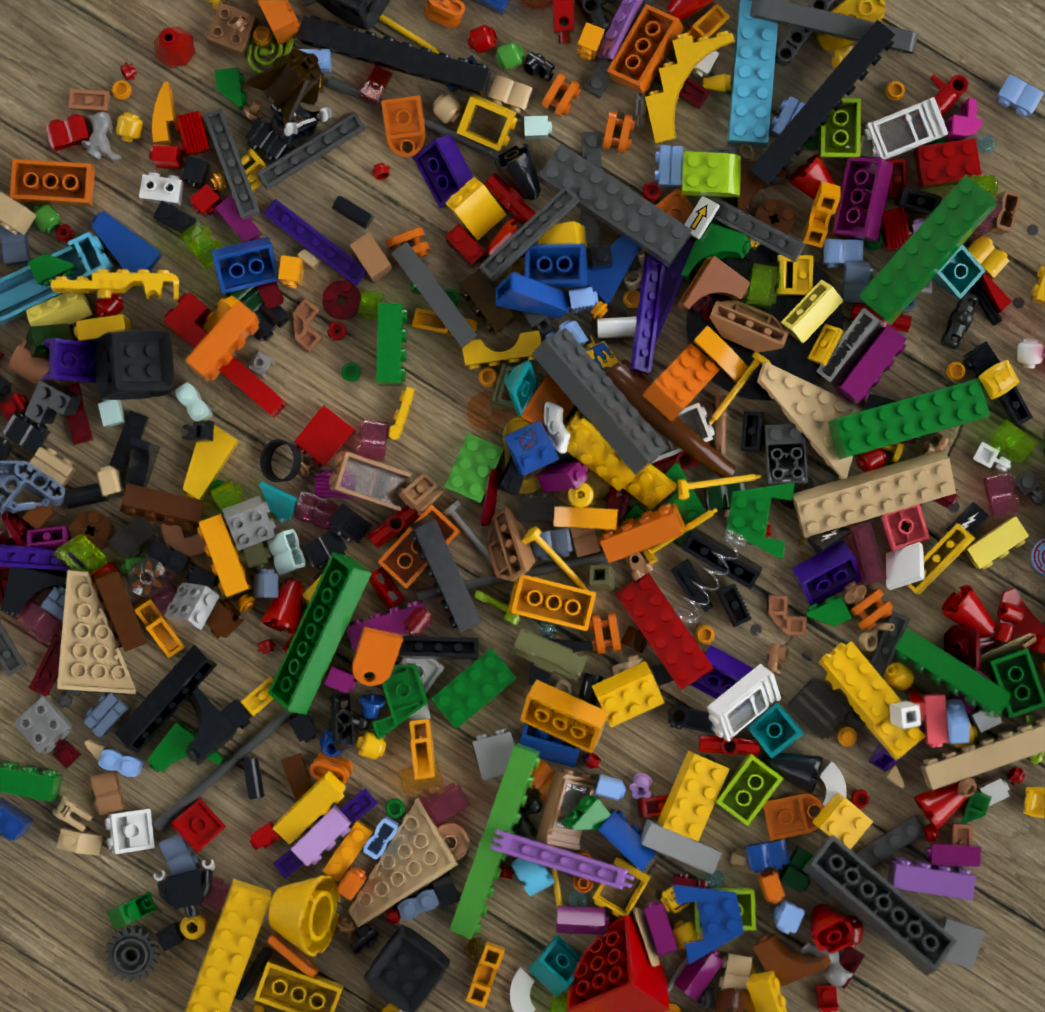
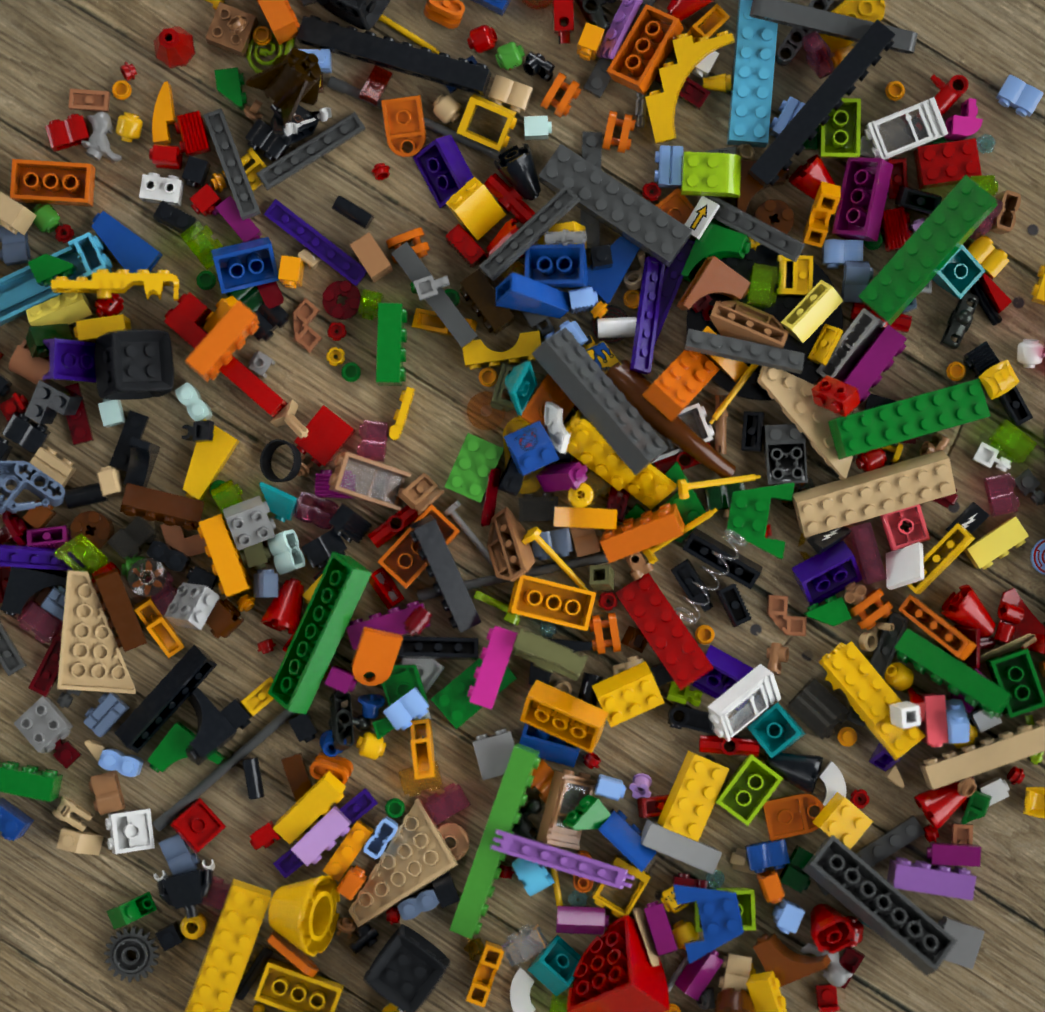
(206, 280): none -> green plate
(287, 416): none -> tan piece
(335, 351): none -> yellow plate
(406, 709): none -> light blue brick
(427, 286): none -> light grey plate
(493, 666): none -> dark pink brick
(524, 944): none -> clear brick
(565, 237): none -> light grey pin
(608, 606): none -> red plate
(674, 694): none -> lime plate
(744, 351): none -> dark grey plate
(818, 54): none -> clear pink brick
(835, 396): none -> red brick
(937, 627): none -> orange brick

